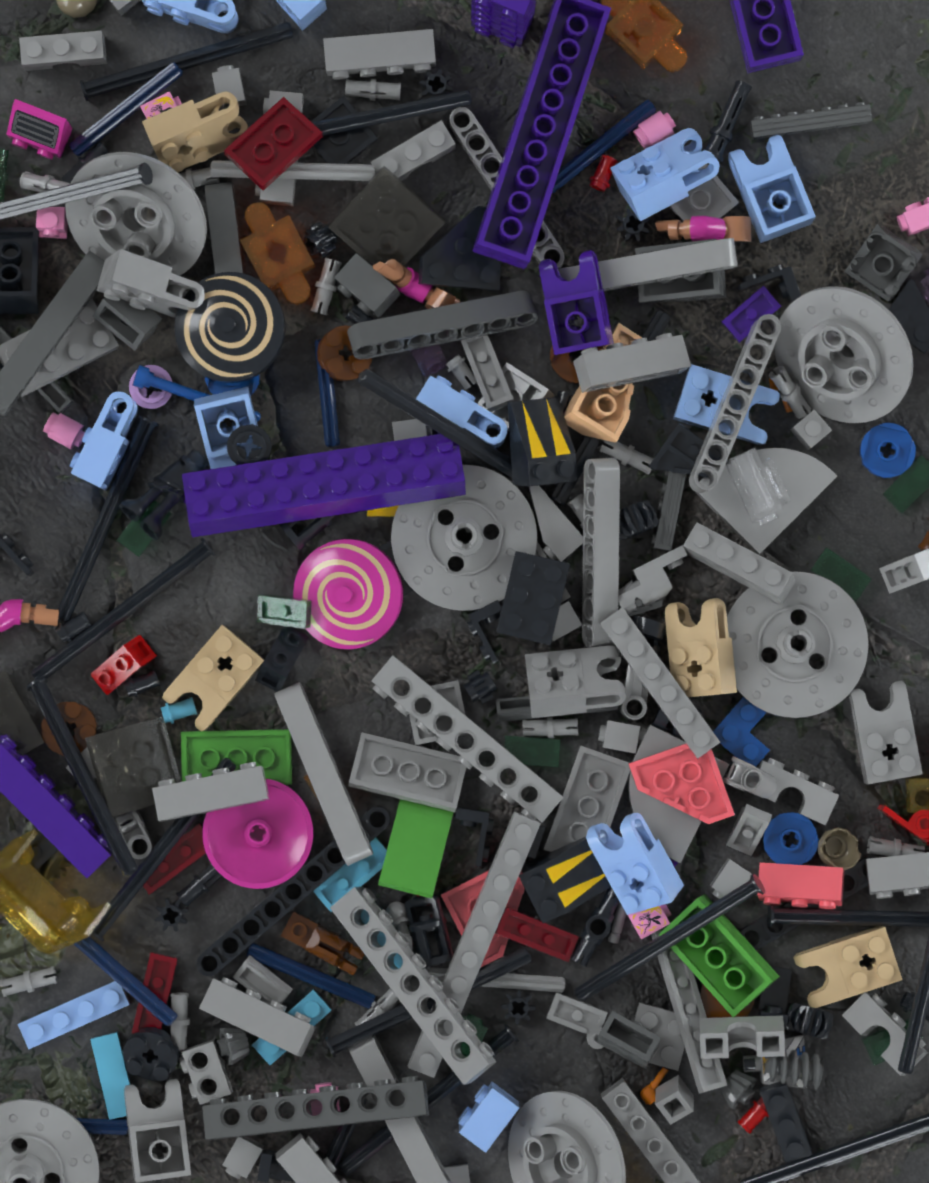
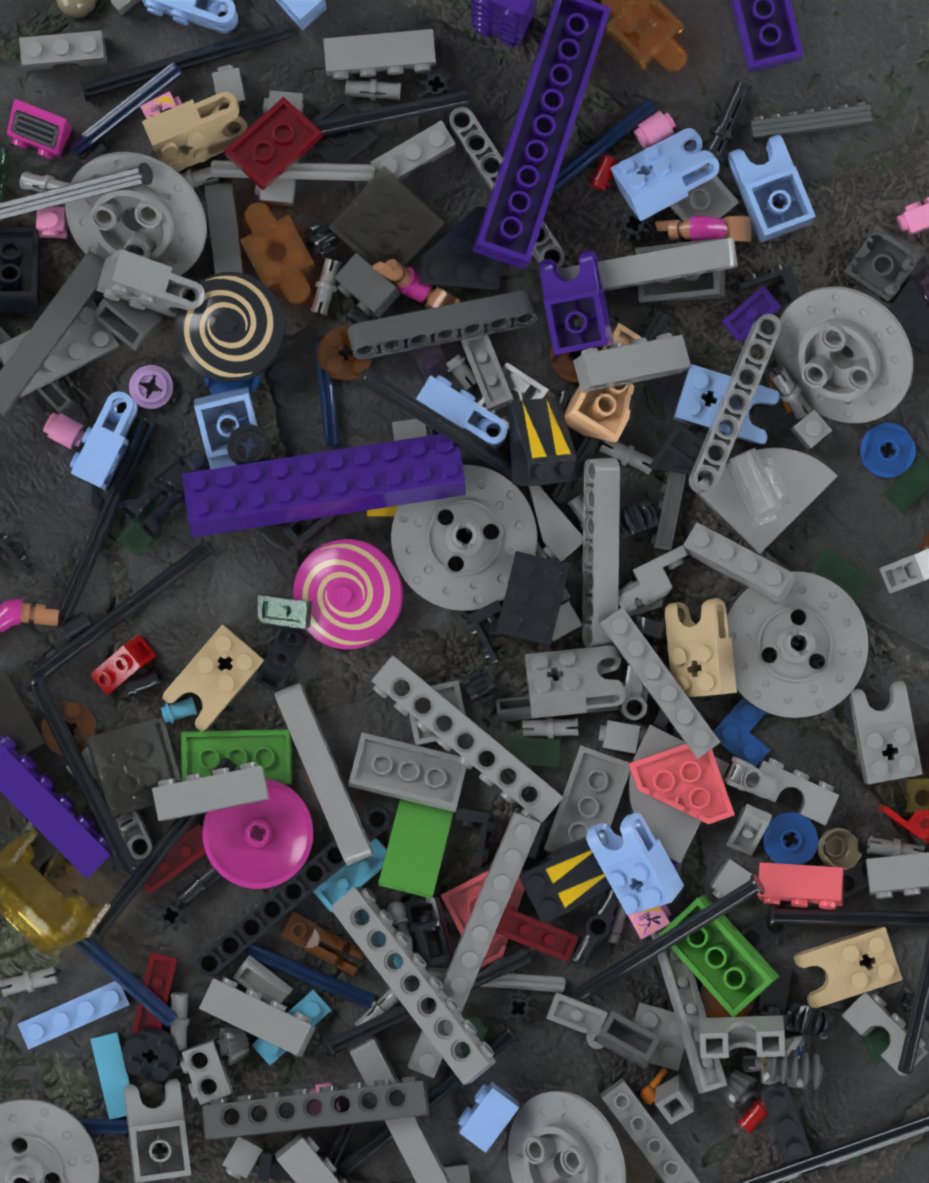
(146, 378): blue piece -> none

